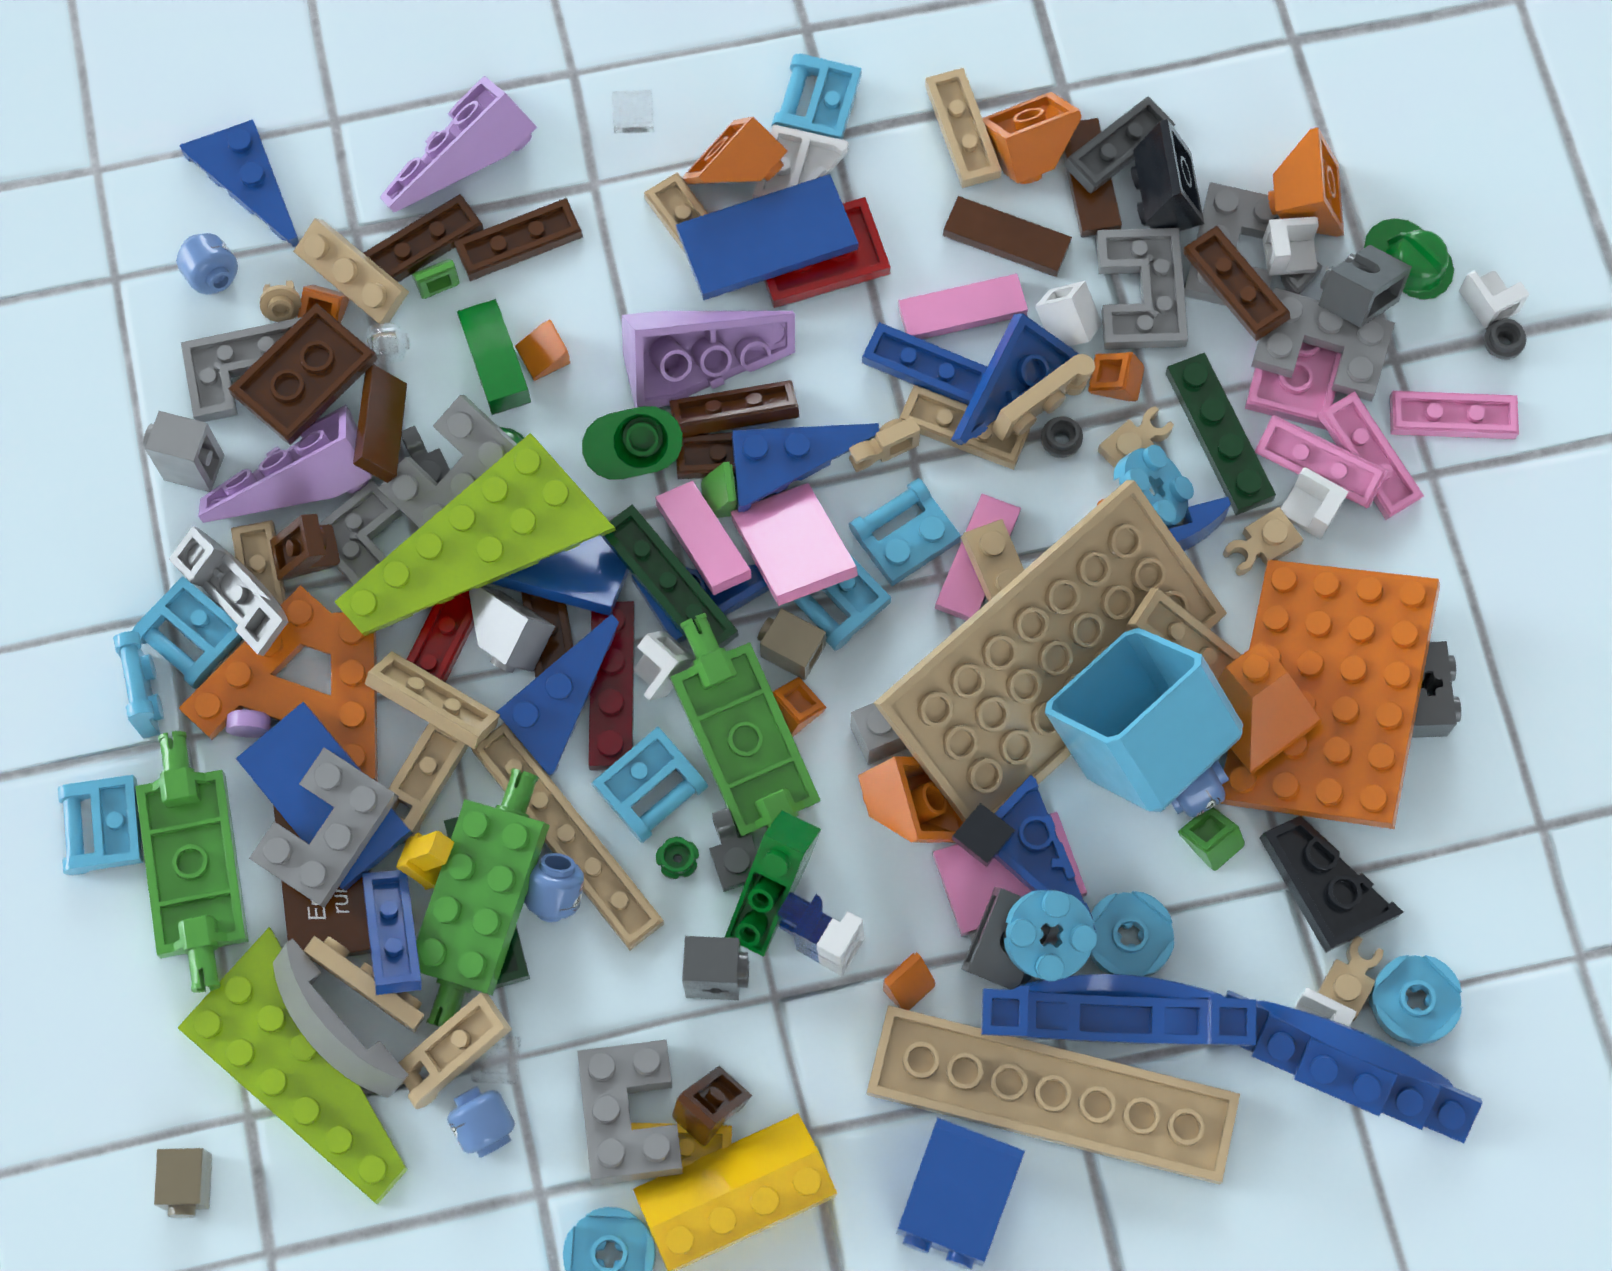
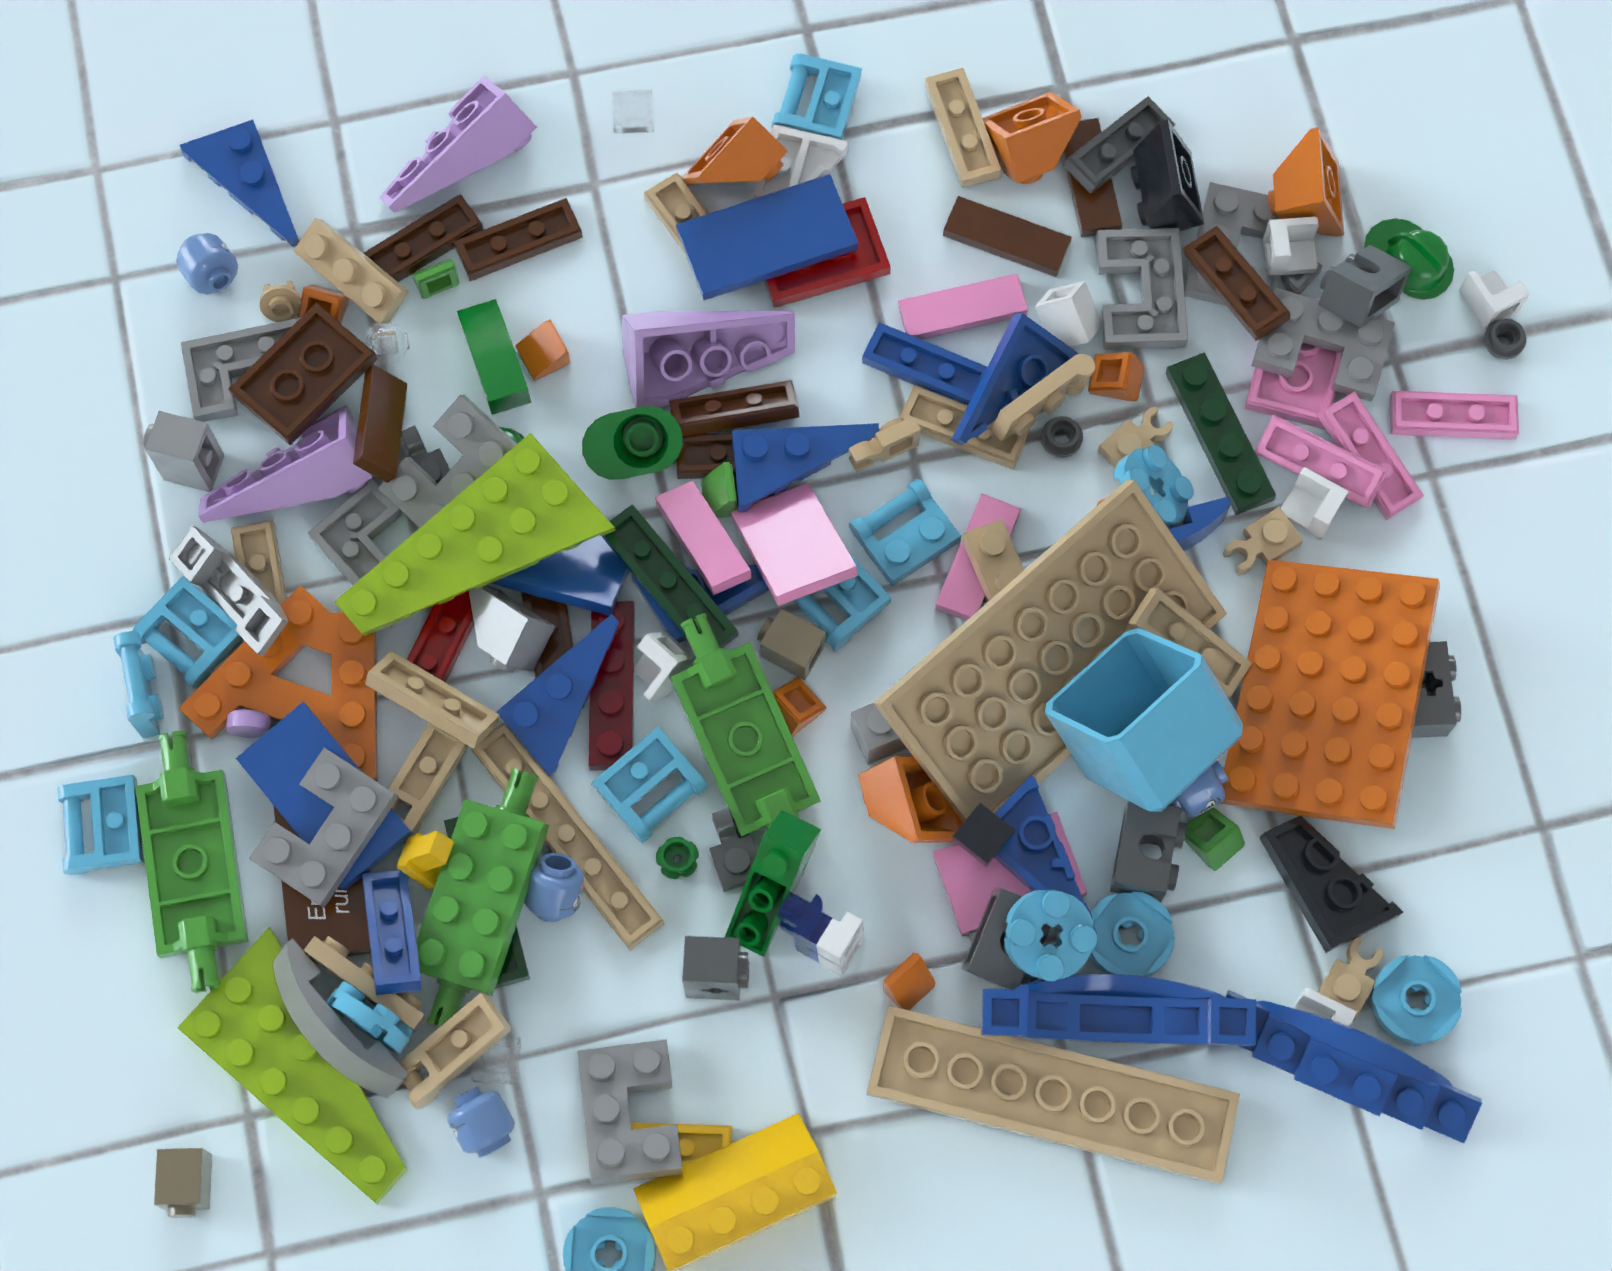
(304, 548): reddish brown slope -> none
(370, 1019): none -> medium azure plate
(709, 1104): reddish brown slope -> none
(959, 1194): blue slope -> none
(1133, 869): none -> dark grey brick
(1268, 705): orange slope -> none

